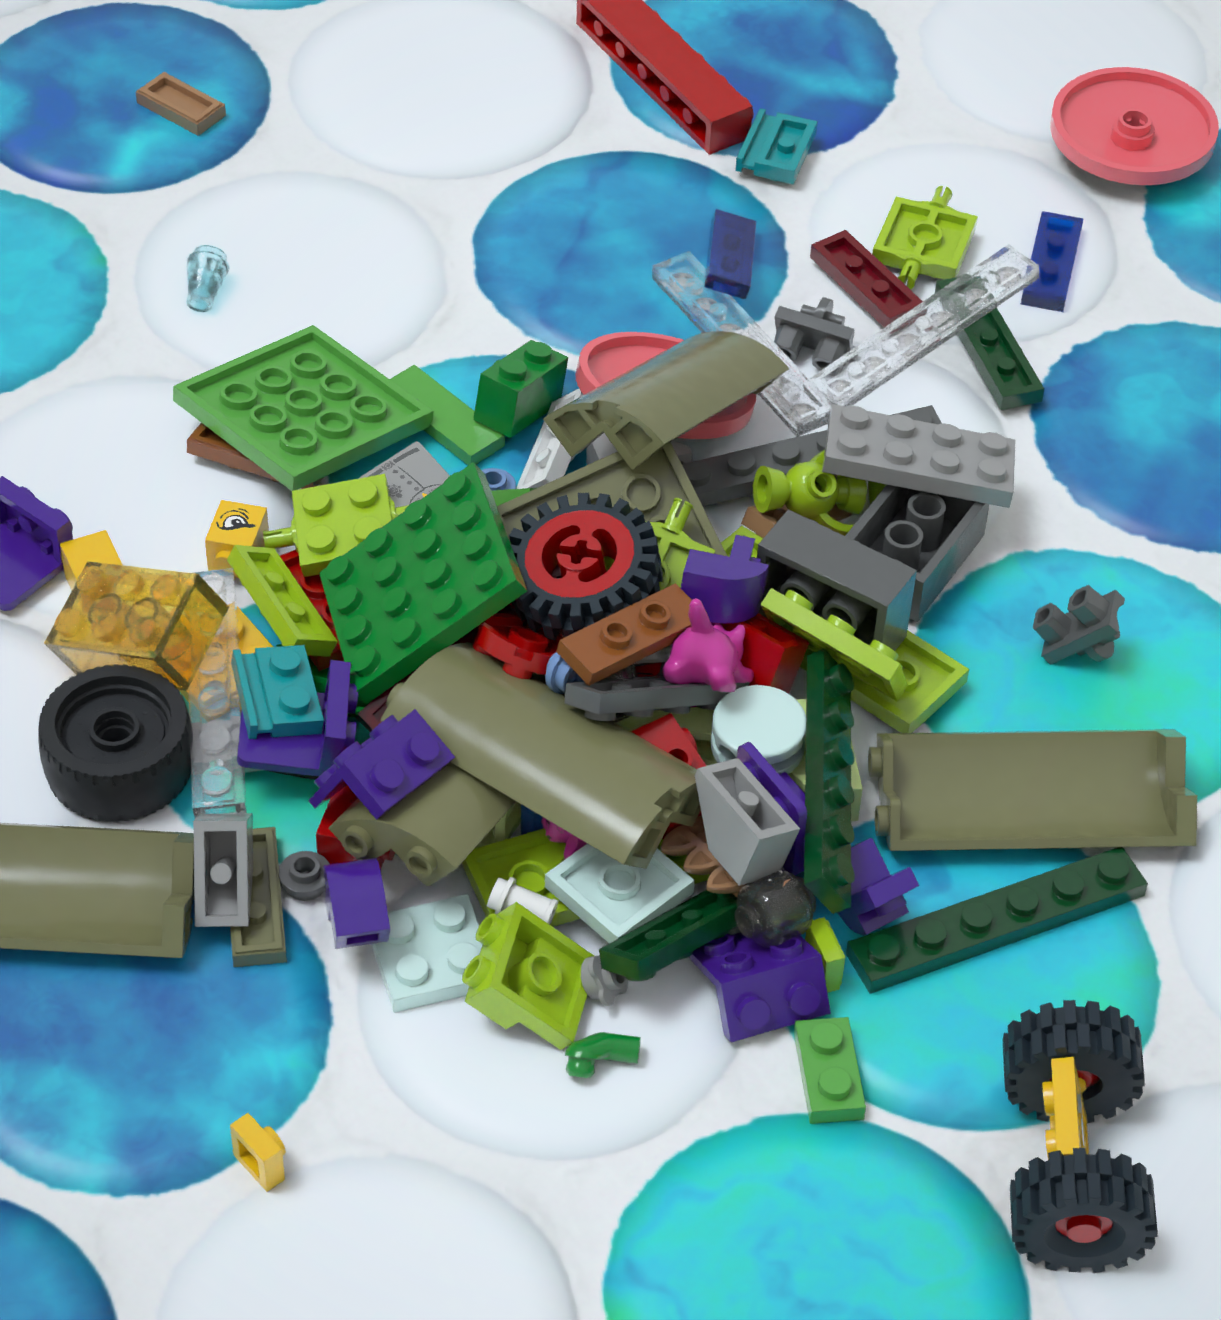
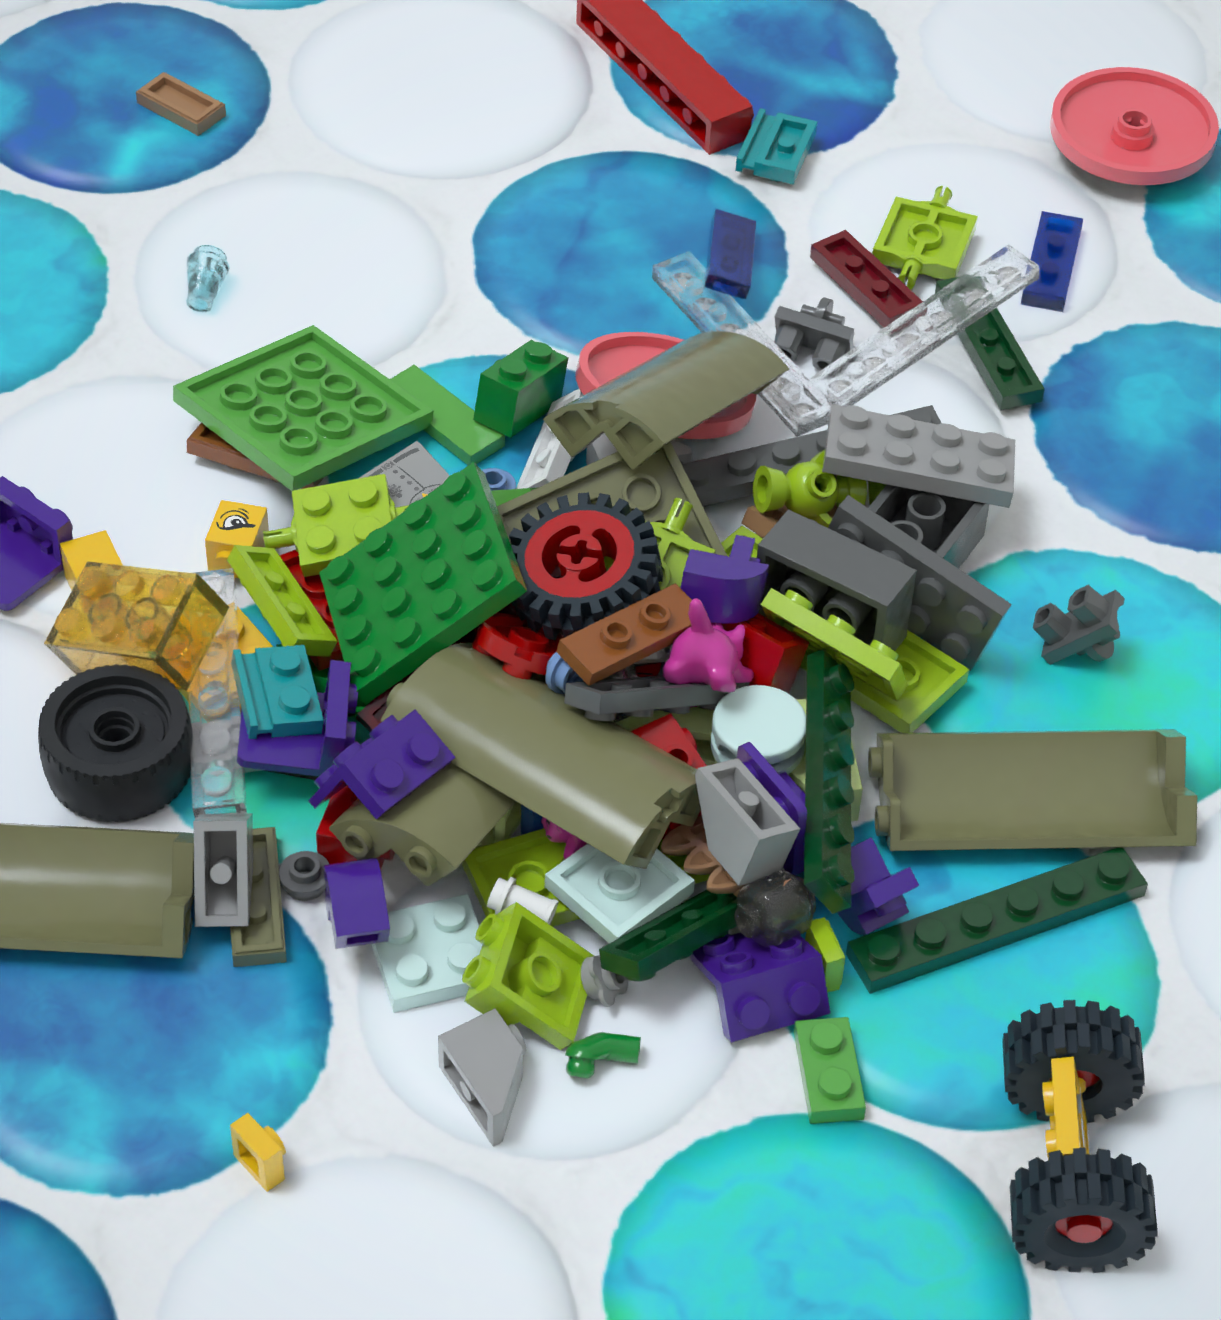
(484, 1069): none -> light grey slope
(947, 604): none -> dark grey plate

